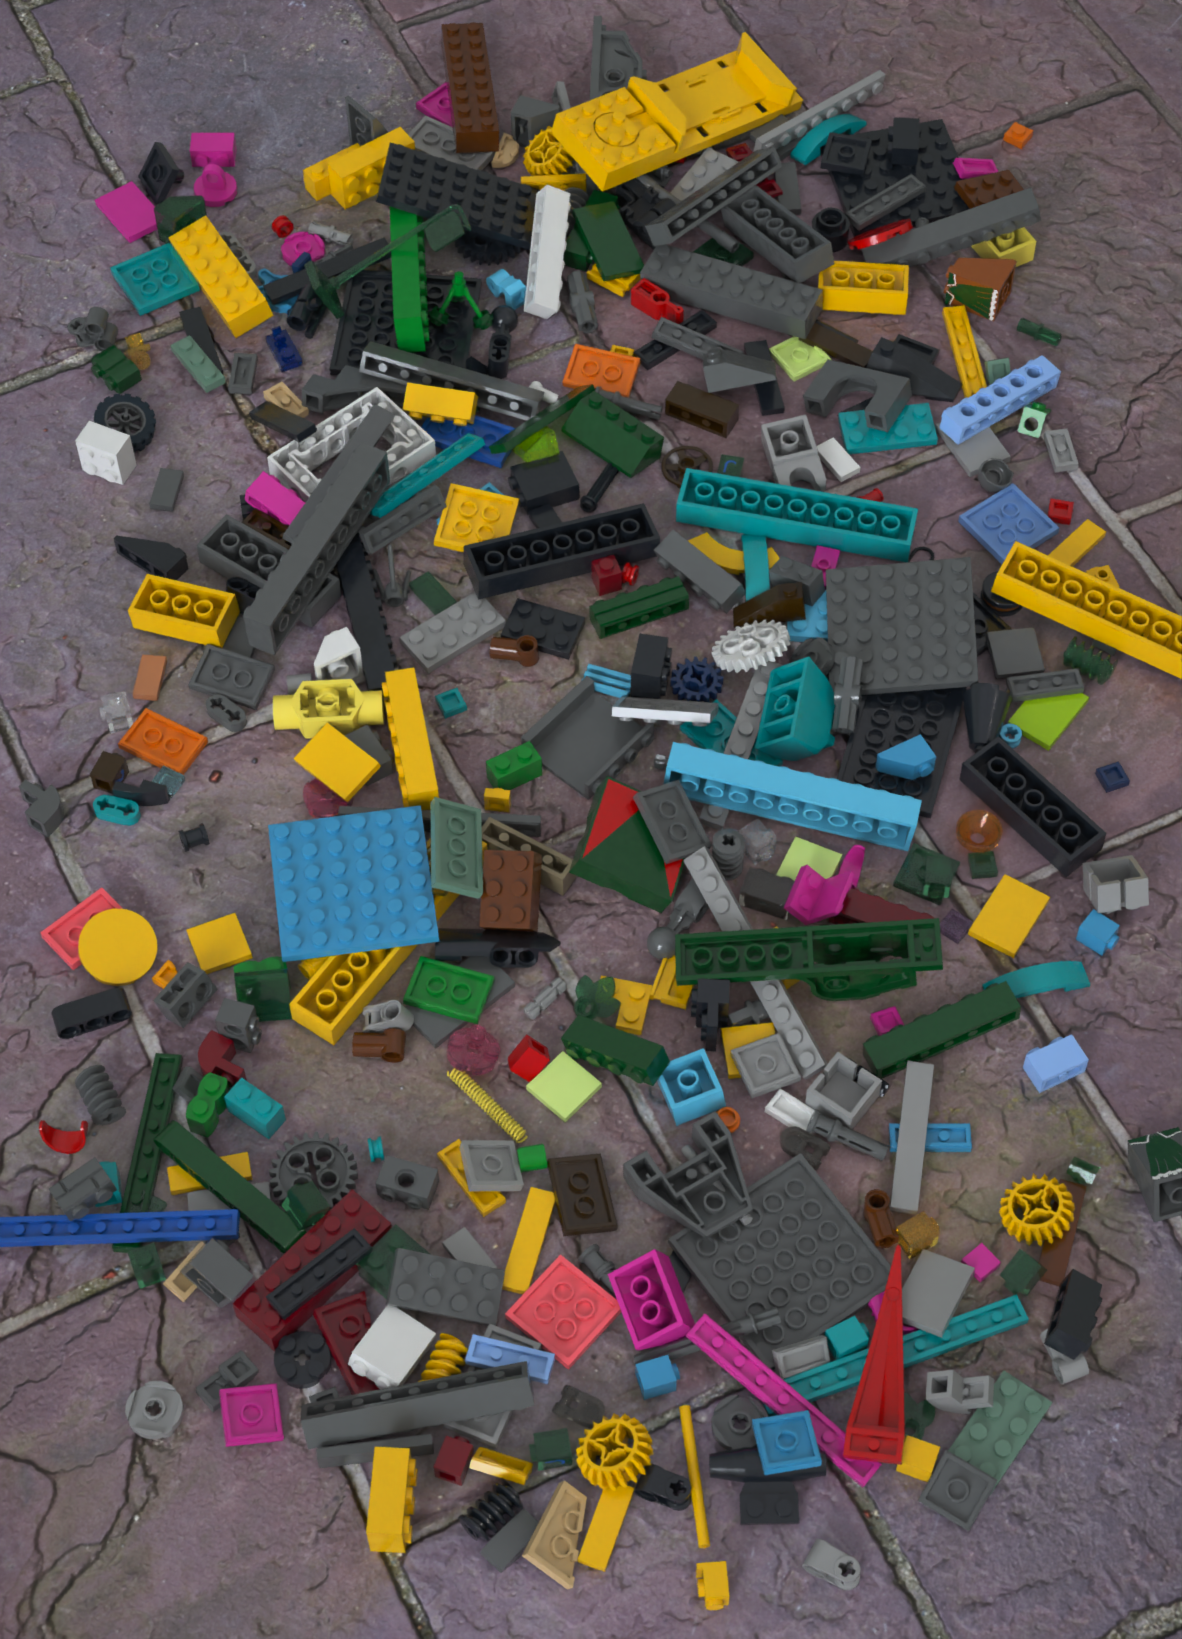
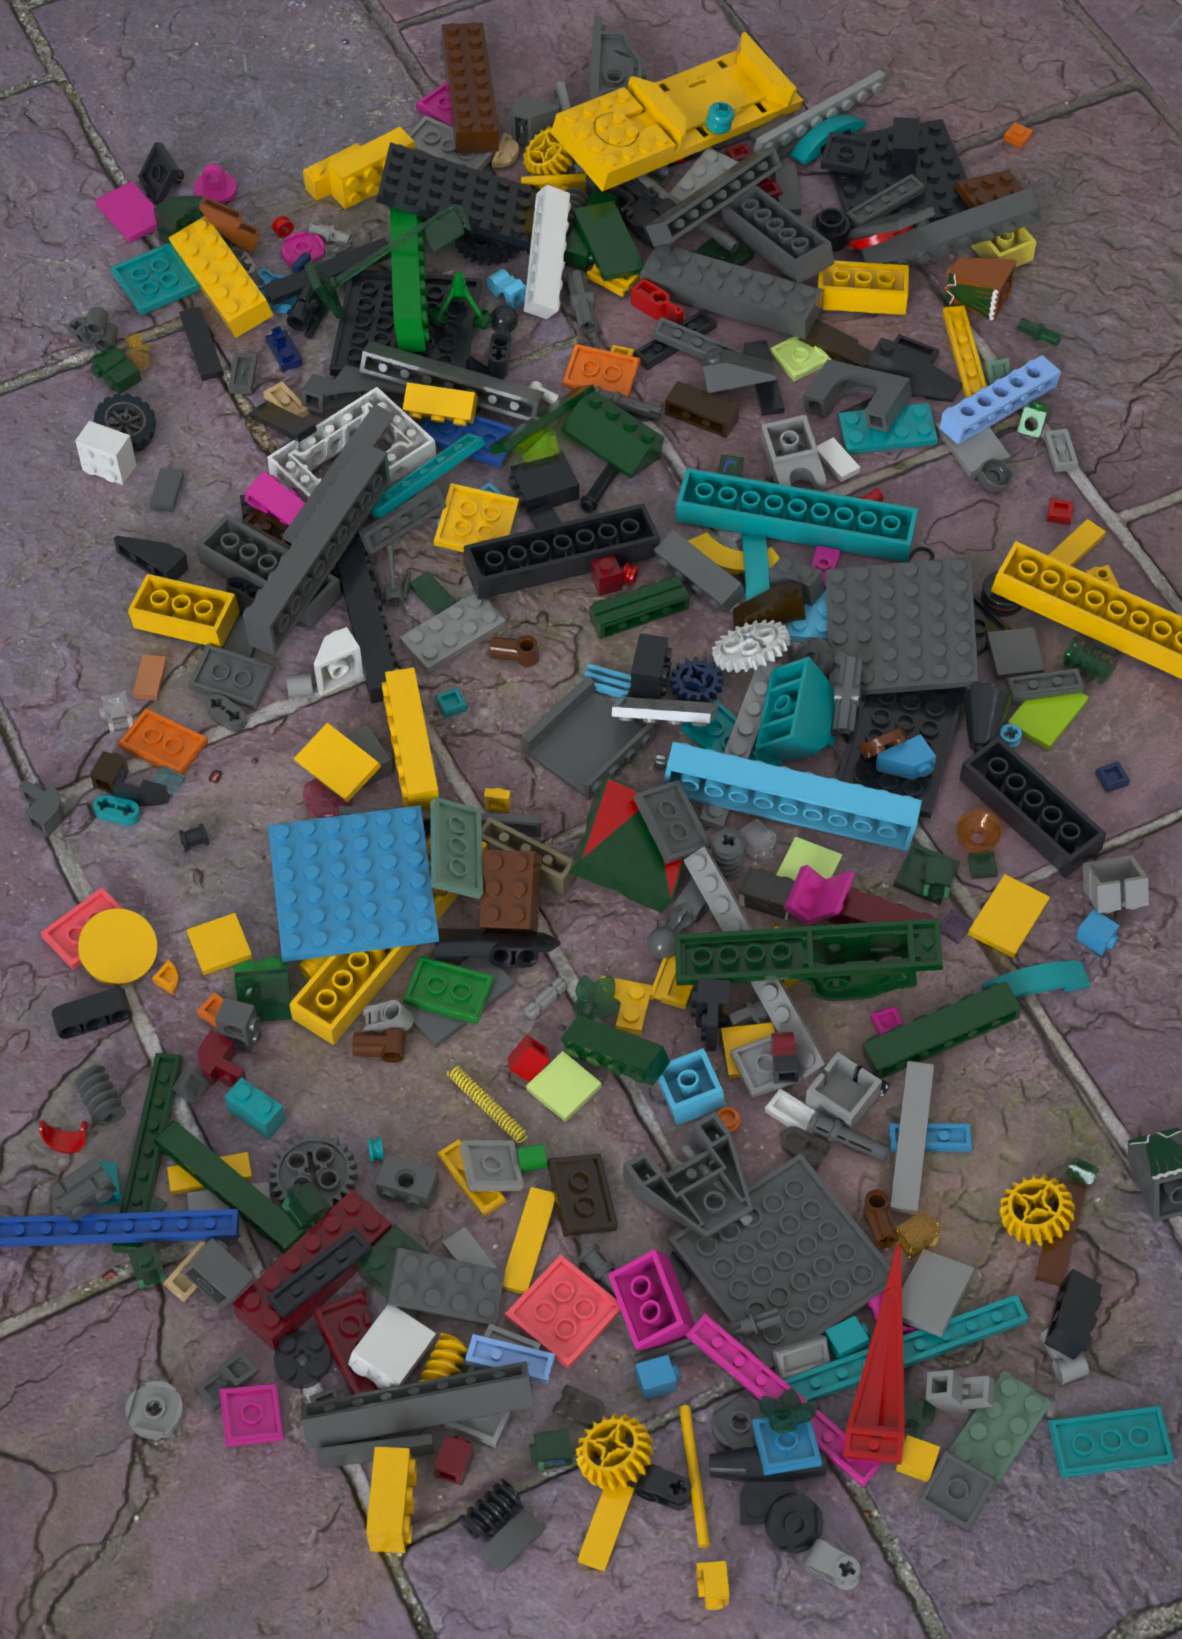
(185, 995): dark grey brick -> none
(198, 364): sand green plate -> none
(206, 1107): green brick -> none
(210, 1009): none -> orange plate
(213, 149): dark pink brick -> none
(230, 224): none -> dark orange slope
(329, 702): light yellow brick -> none
(361, 124): dark grey slope -> none
(474, 1038): clear pink plate -> none
(501, 1465): yellow tile -> none
(514, 767): green brick -> none
(553, 629): black plate -> none
(556, 1535): tan wing -> none
(683, 463): dark brown wheel -> none
(720, 118): none -> teal piece
(784, 1057): none -> leg
(787, 1411): none -> plate
(793, 1523): none -> black tile
(853, 862): dark pink helmet -> none
(882, 742): none -> reddish brown tile
(891, 222): none -> dark grey tile
(974, 167): dark pink tile -> none
(982, 1261): dark pink tile -> none
(1007, 519): medium blue plate -> none
(1022, 1273): clear green brick -> none
(1055, 1063): light blue brick -> none
(1110, 1441): none -> teal tile

